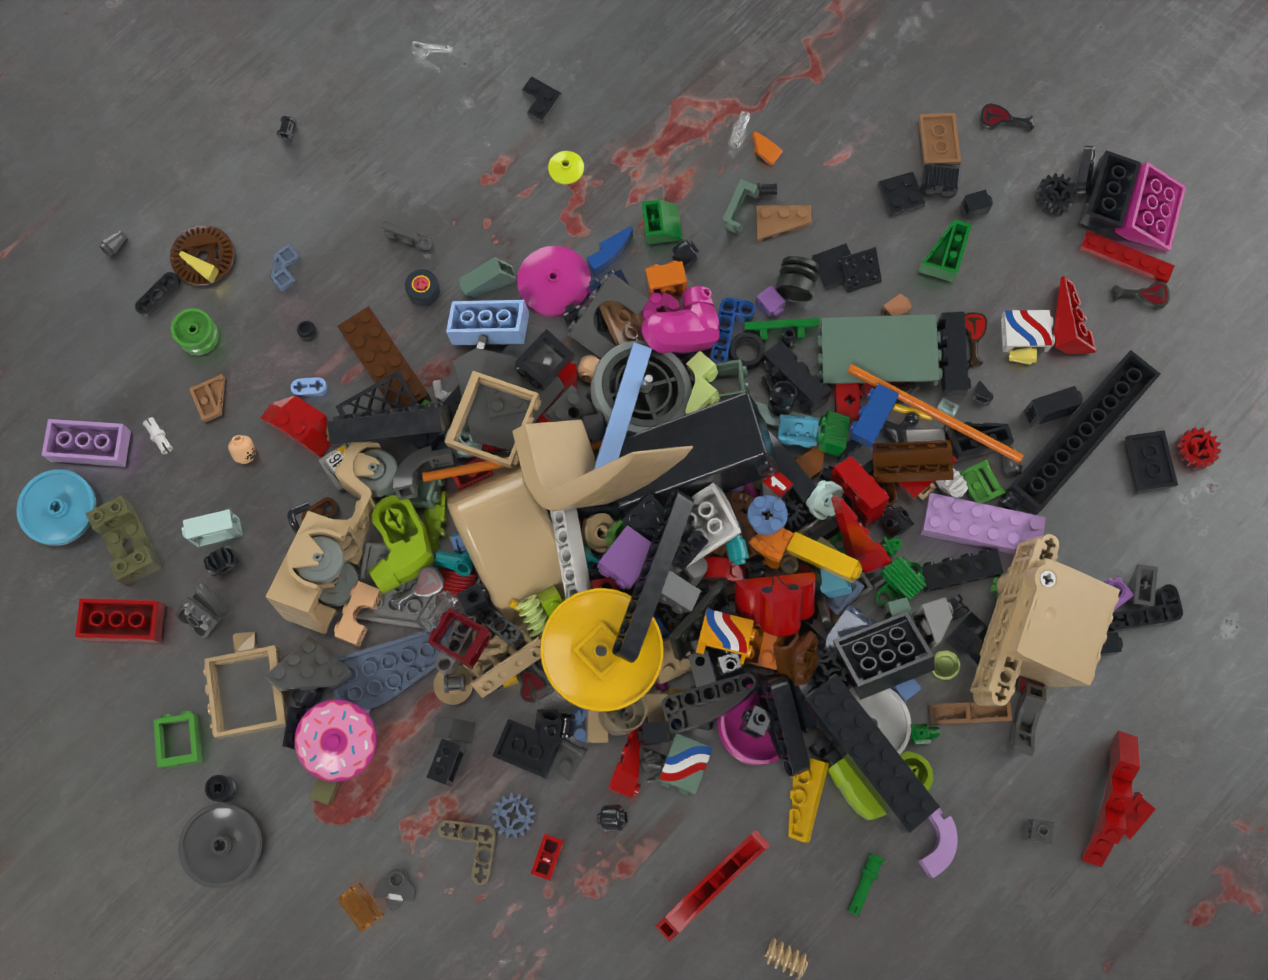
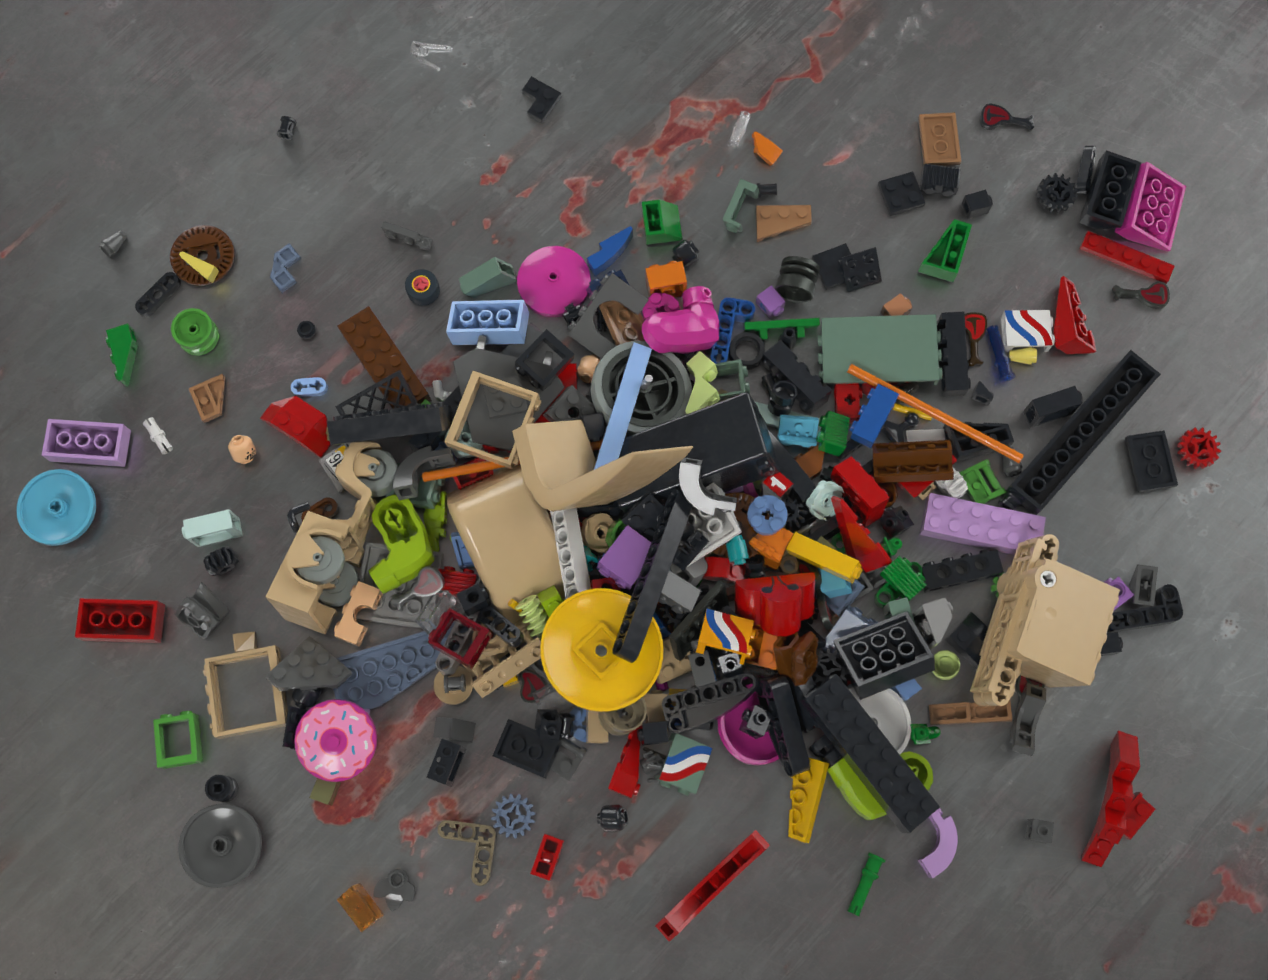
(116, 524): olive plate -> none
(124, 350): none -> green slope
(459, 562): teal piece -> none
(566, 174): neon yellow dish -> none
(696, 492): none -> arch
(786, 958): tan piece -> none
(947, 407): light aqua slope -> none
(956, 602): black wheel -> none
(1002, 361): none -> clear blue pin

